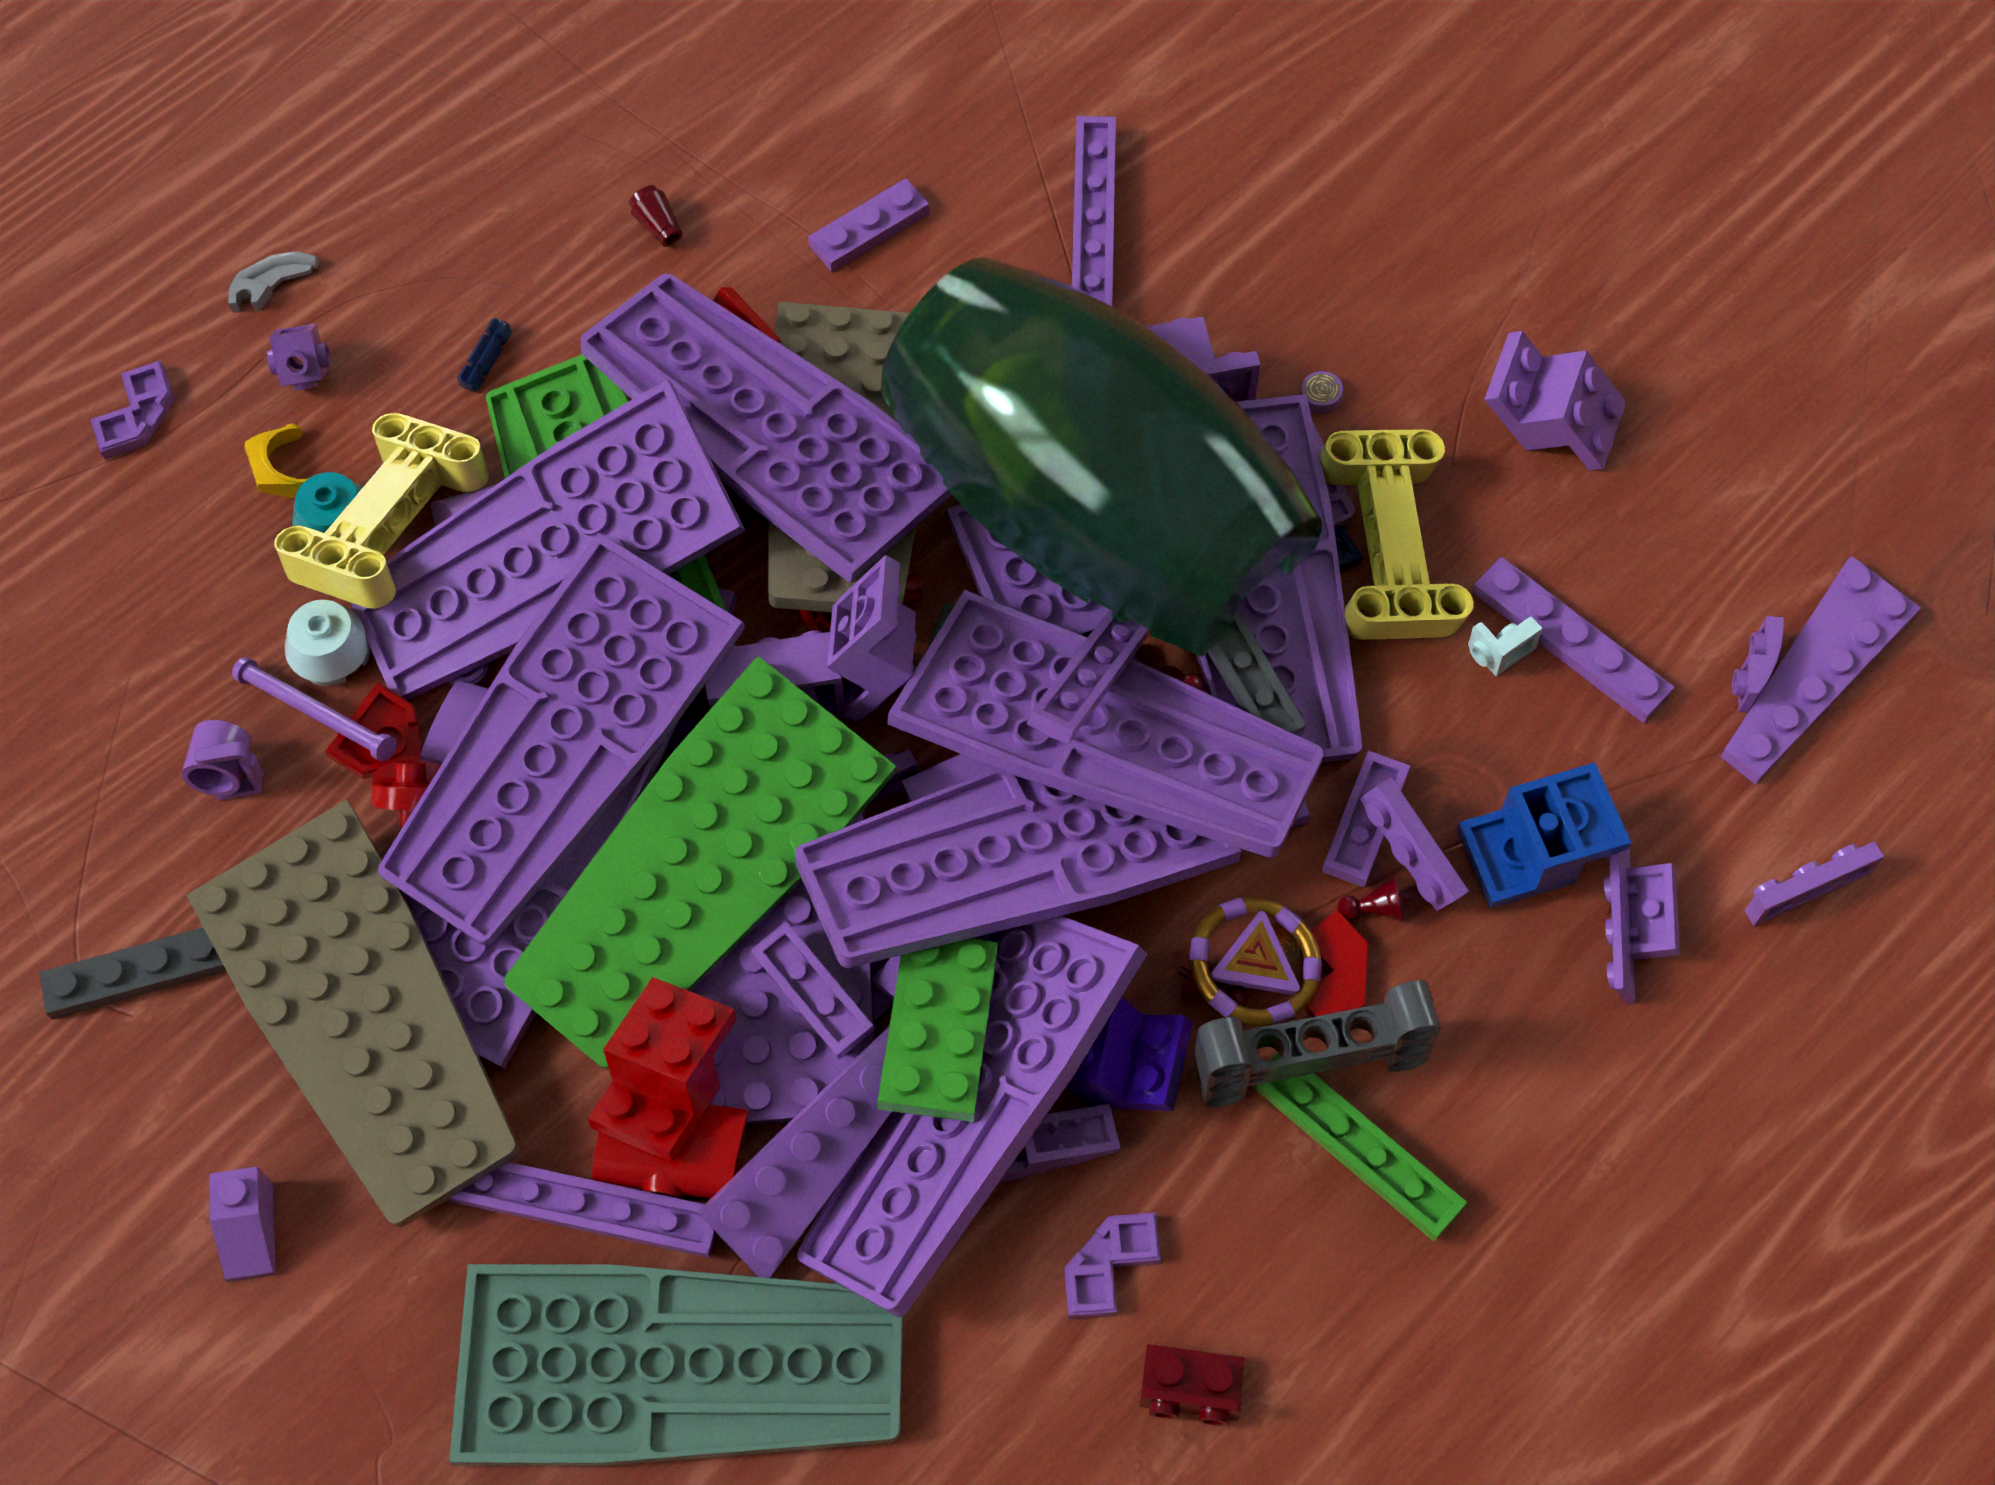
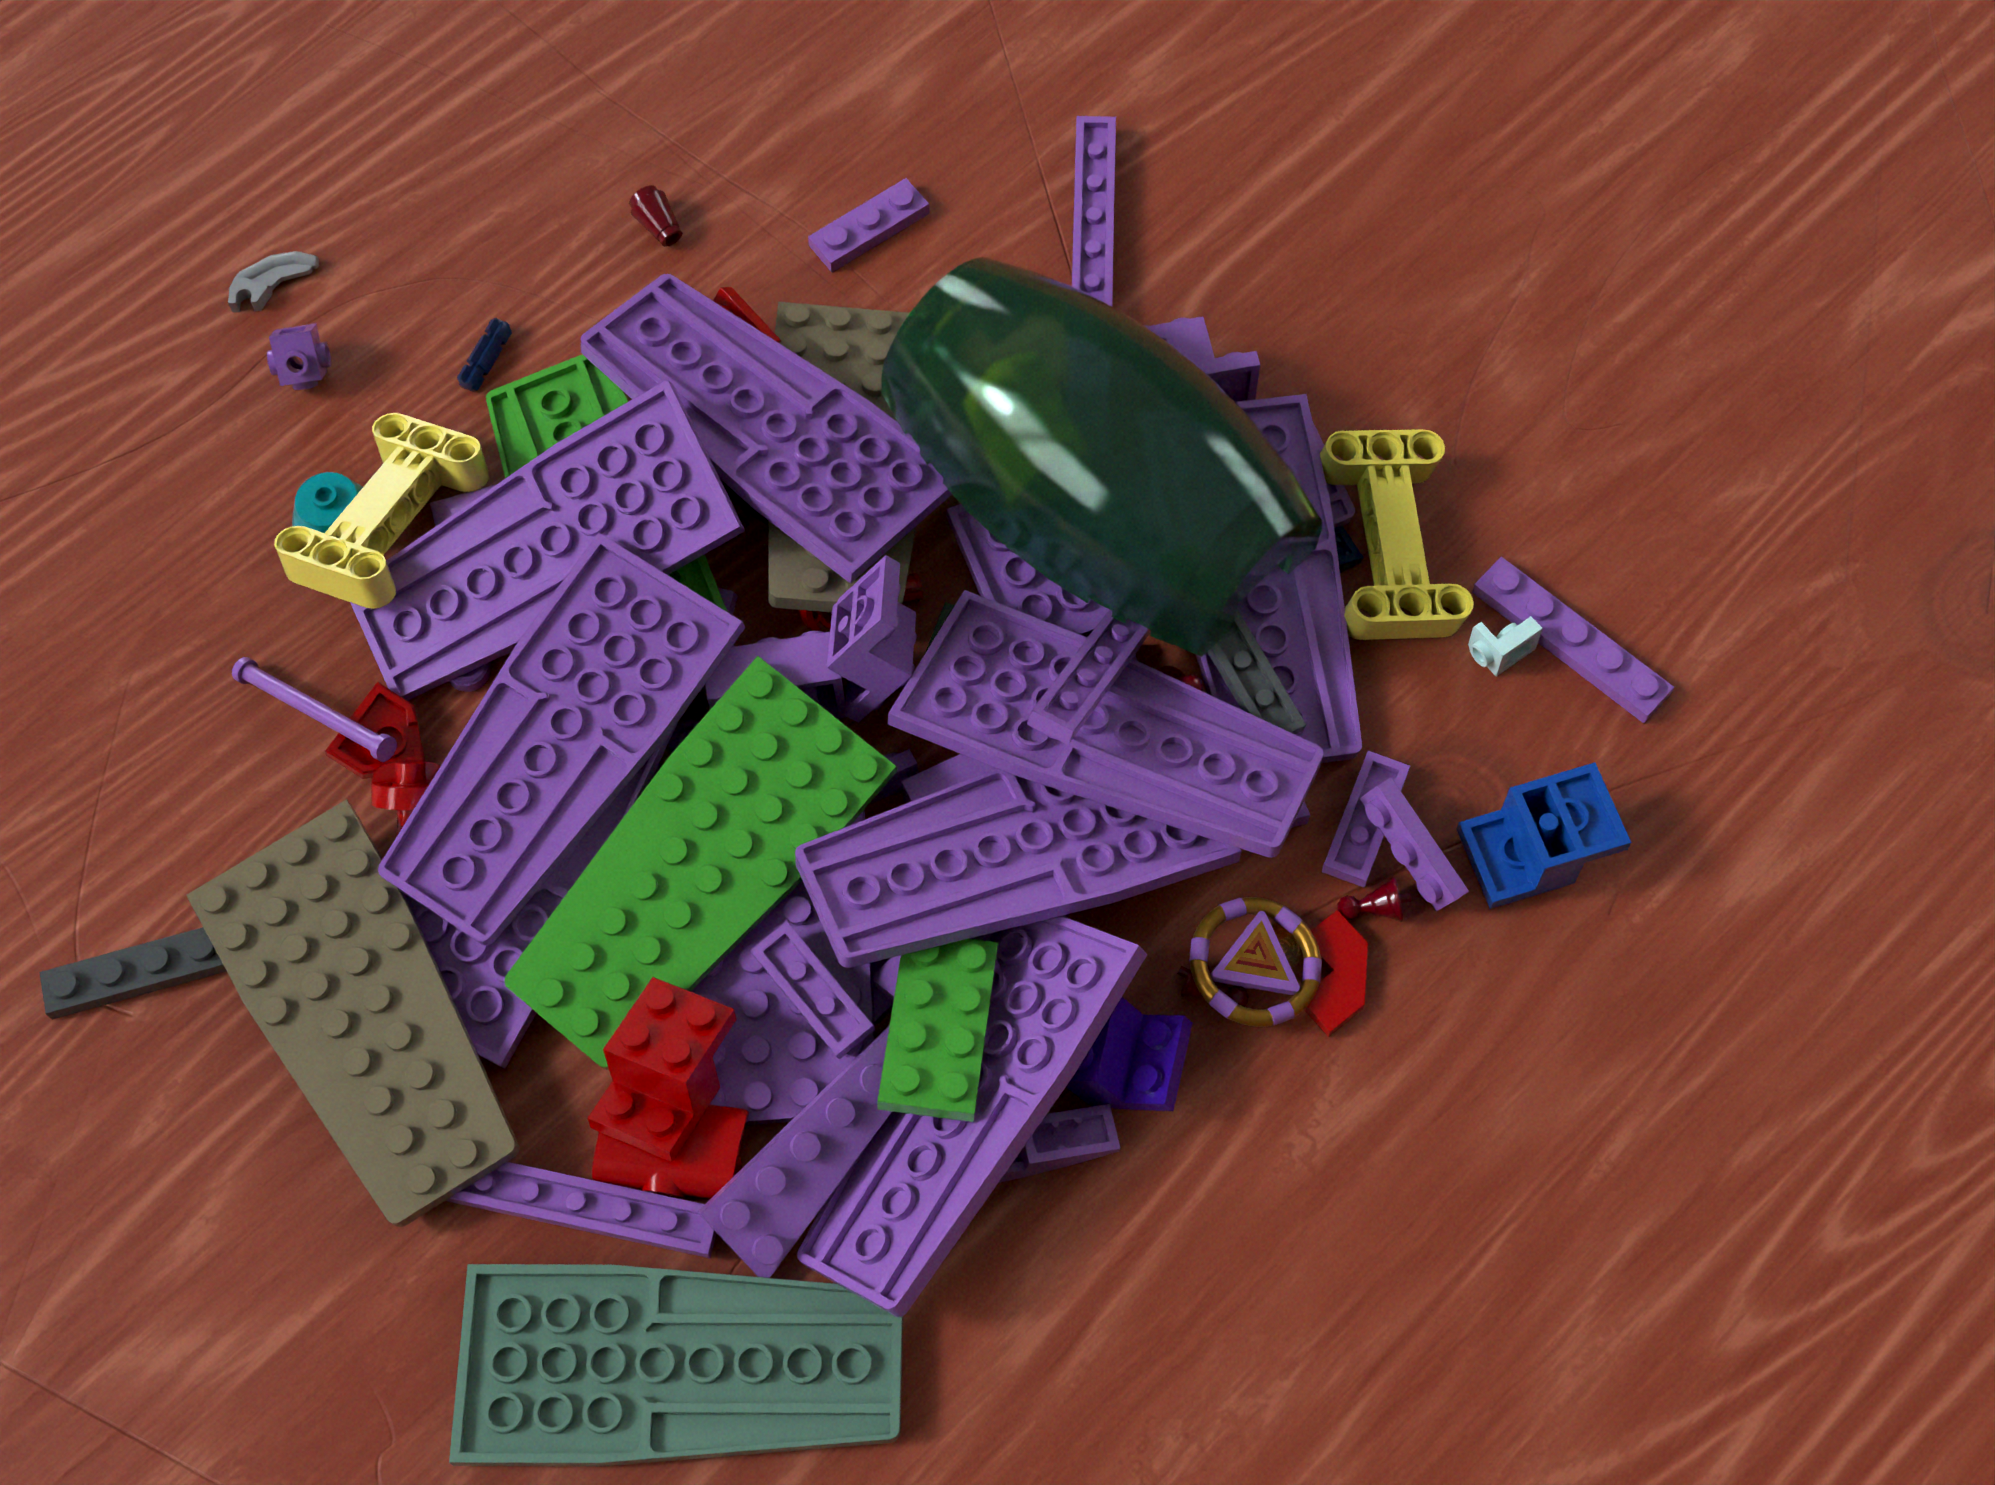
(134, 425): medium lavender tile -> none
(218, 760): medium lavender piece -> none
(243, 1222): medium lavender slope -> none
(258, 451): yellow helmet -> none
(325, 642): light aqua cone -> none
(451, 720): medium lavender slope -> none
(1117, 1243): medium lavender tile -> none
(1192, 1384): dark red bracket -> none
(1322, 391): tile -> none
(1365, 1151): bright green plate -> none
(1401, 1030): dark grey beam -> none
(1555, 400): medium lavender bracket -> none
(1642, 918): medium lavender bracket -> none
(1759, 664): medium lavender slope -> none
(1812, 882): medium lavender plate -> none
(1834, 647): medium lavender wing -> none

